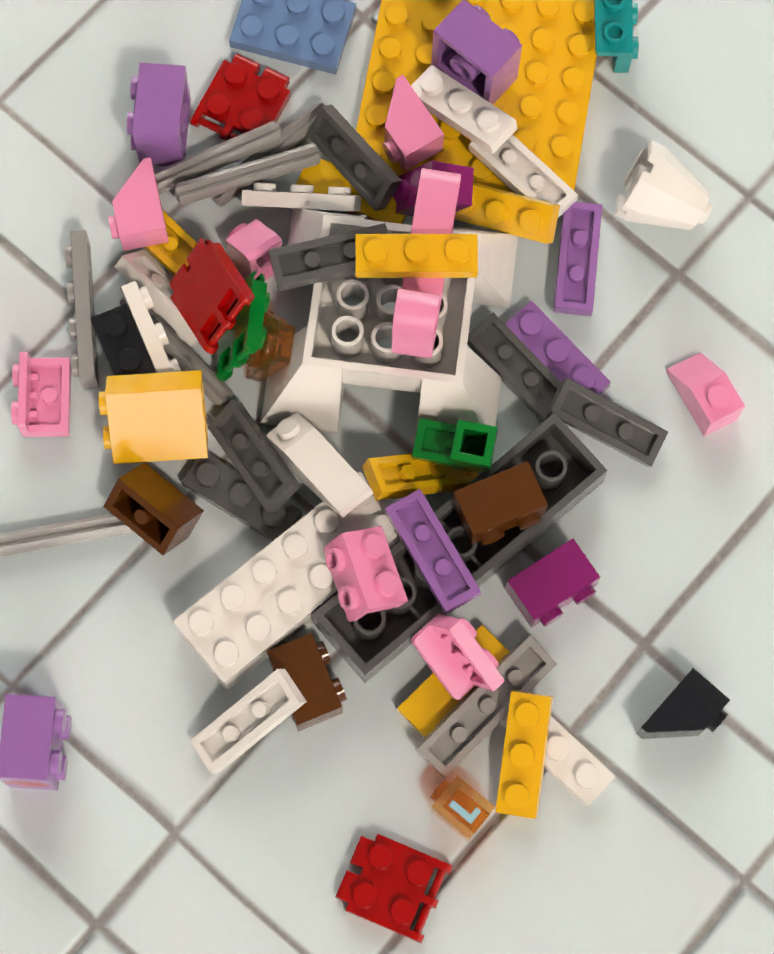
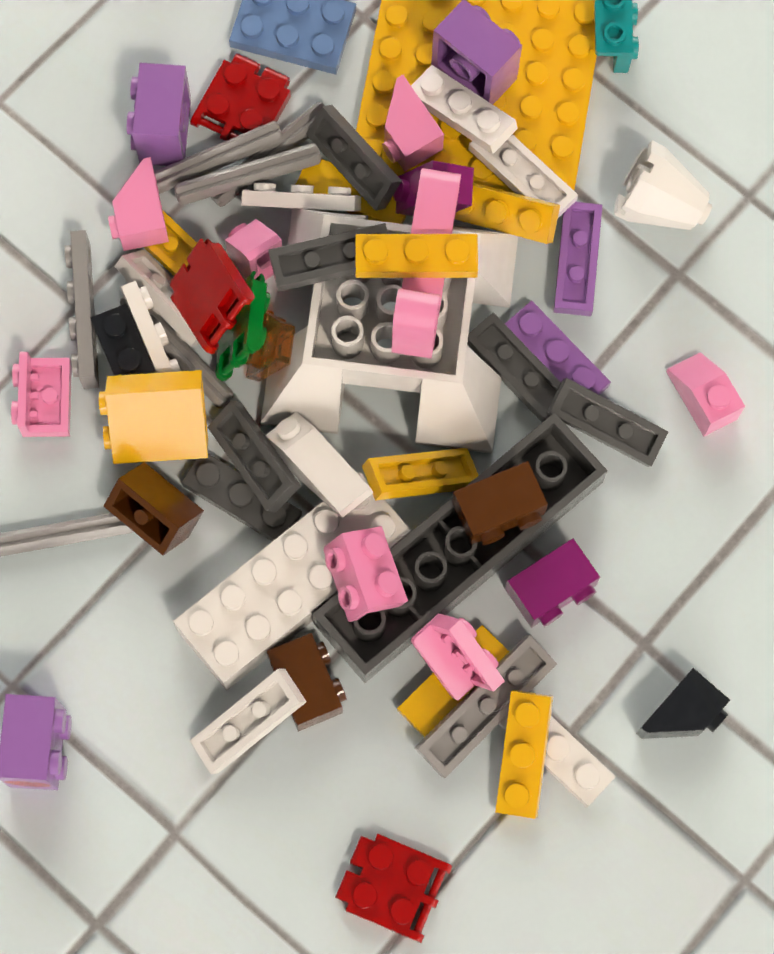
(432, 551): medium lavender plate -> none
(460, 807): clear orange brick -> none
(462, 446): green brick -> none

